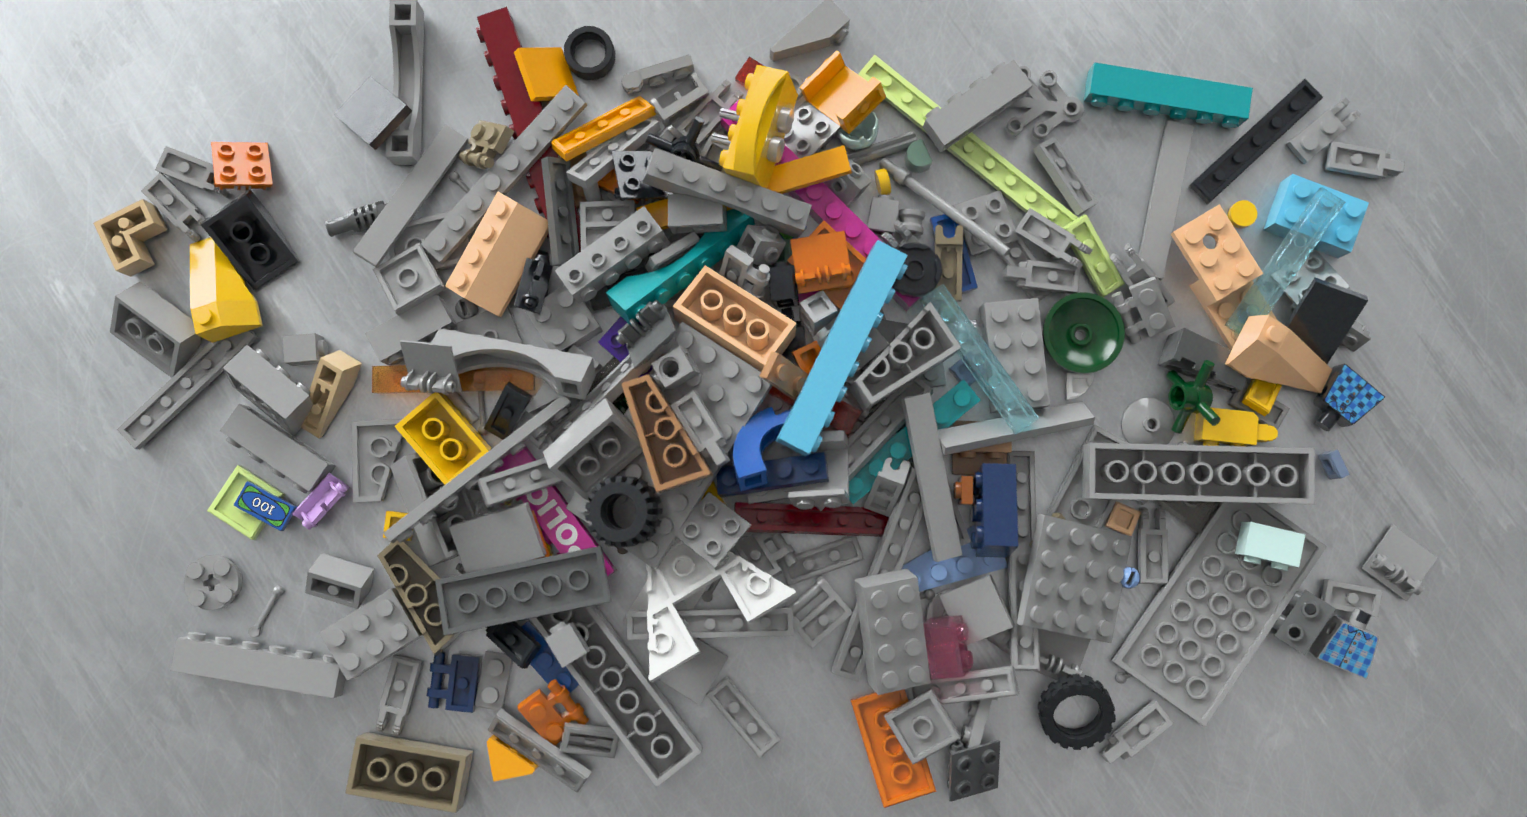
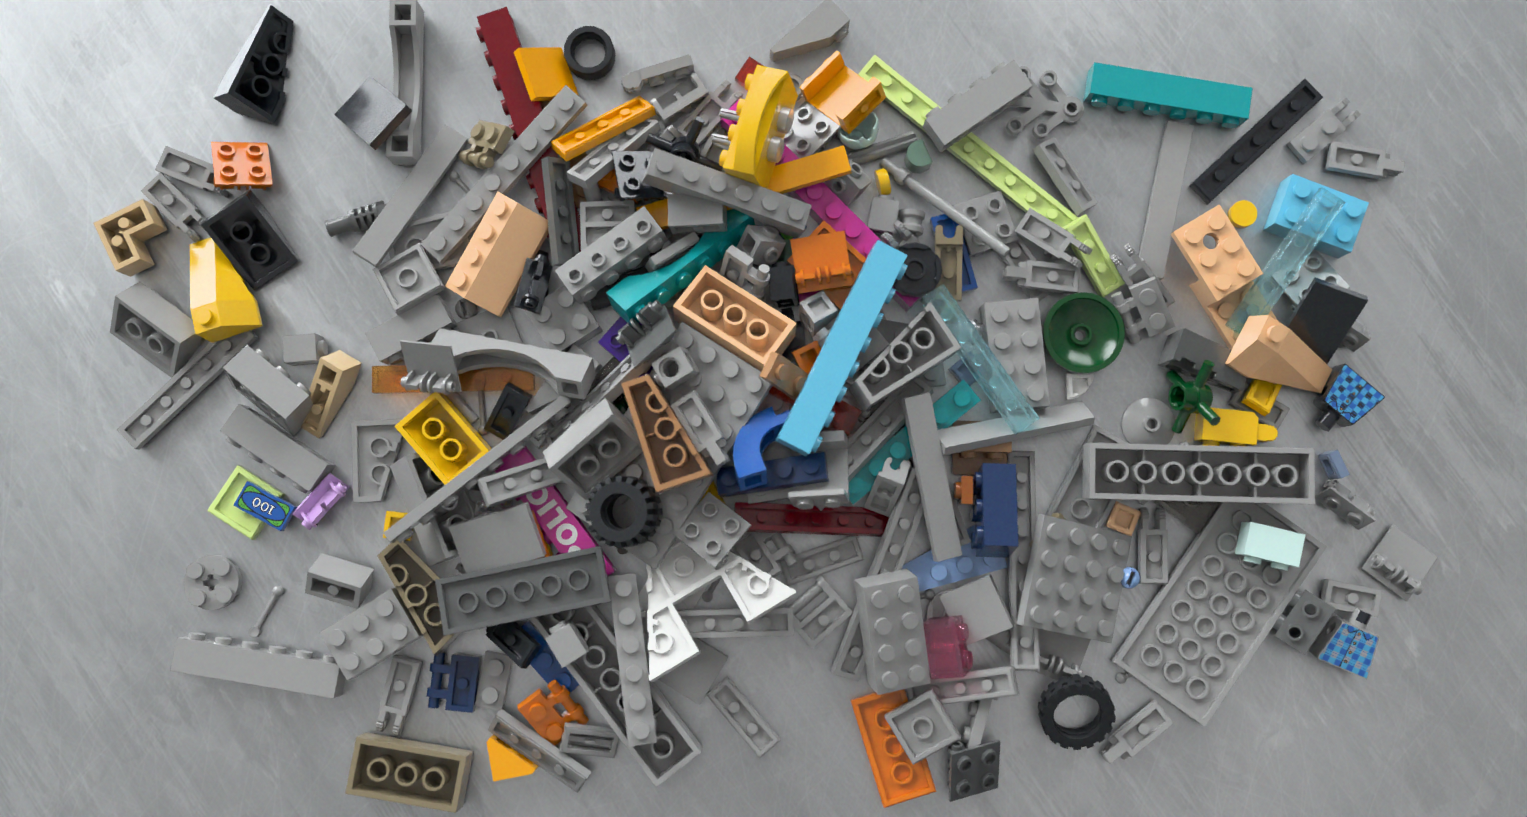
(257, 75): none -> black wedge
(632, 660): none -> light grey plate
(1354, 511): none -> light grey hinge

